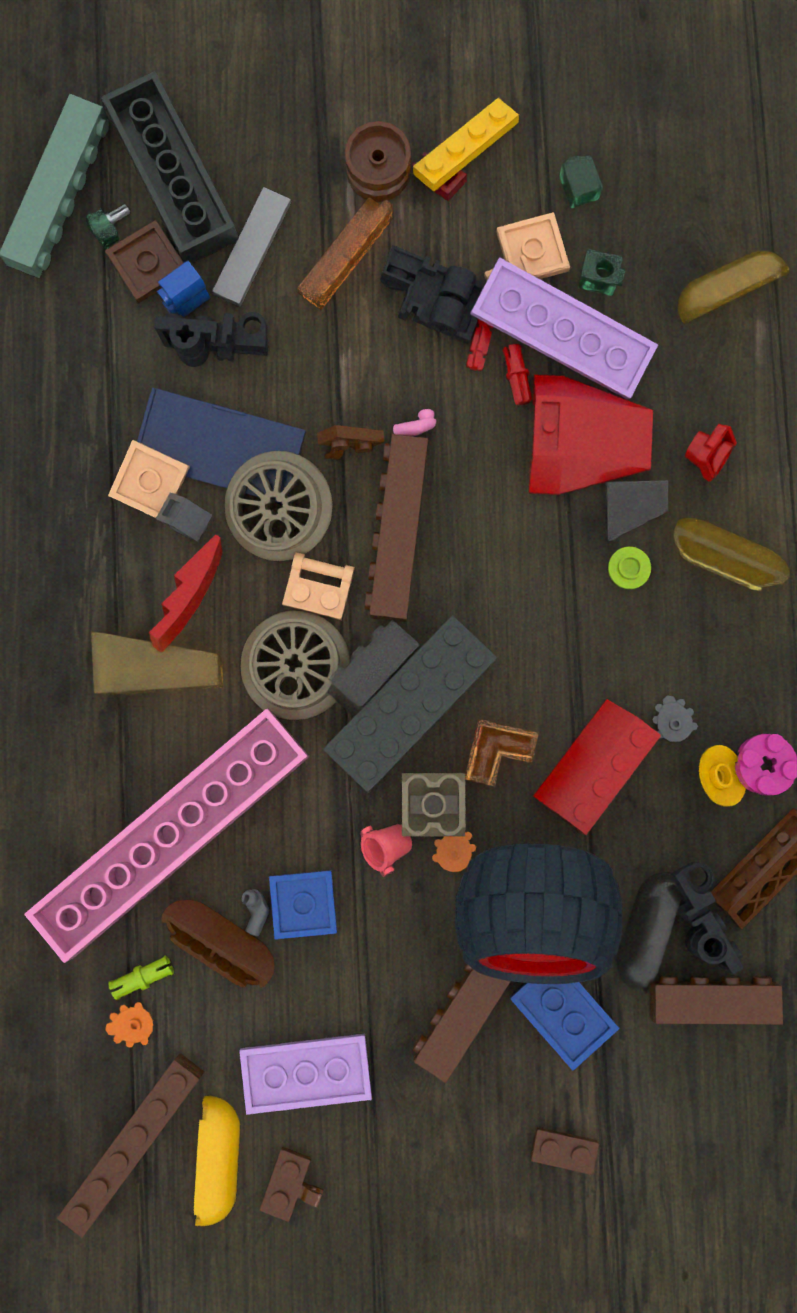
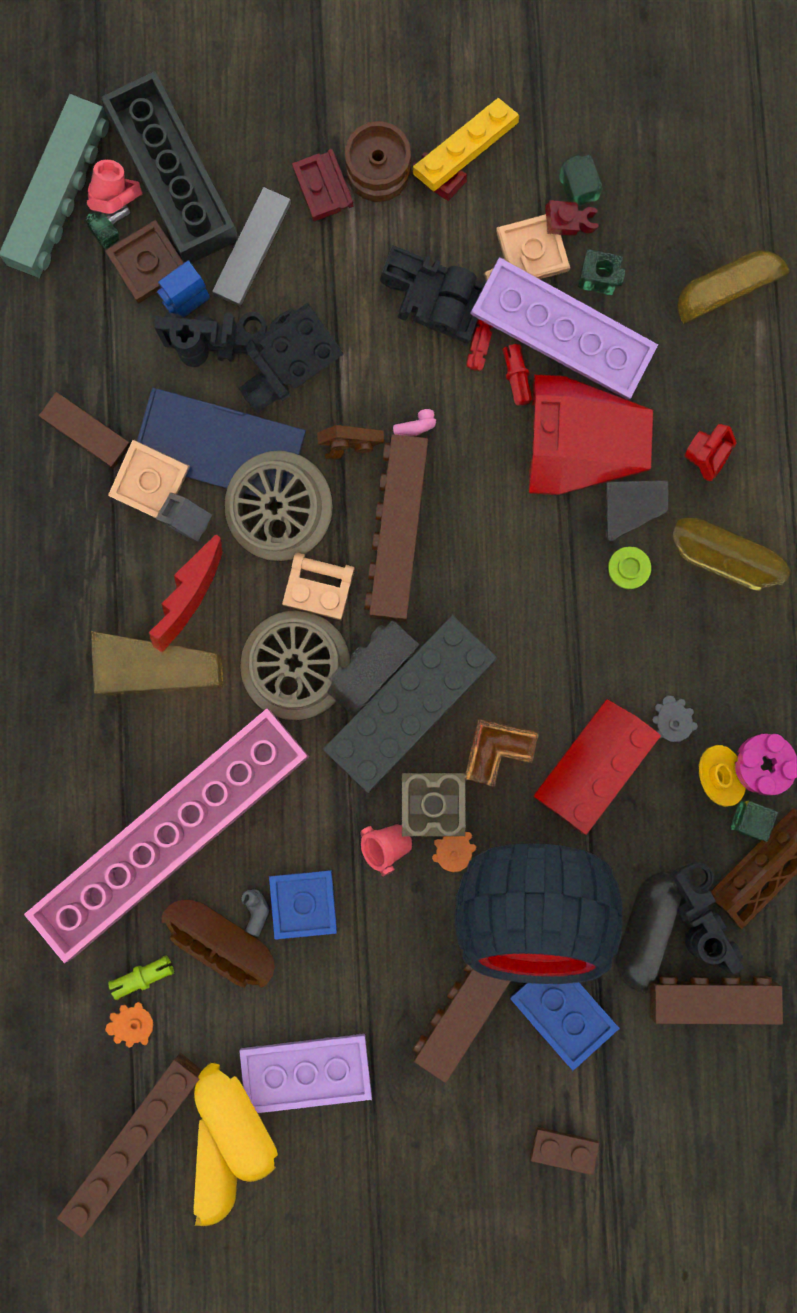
(84, 430): none -> reddish brown tile
(110, 189): none -> coral piece
(234, 1124): none -> yellow brick
(287, 354): none -> black plate
(288, 1185): reddish brown plate -> none
(322, 185): none -> dark red plate
(346, 252): clear orange fence -> none
(565, 218): none -> dark red plate
(754, 820): none -> clear green brick

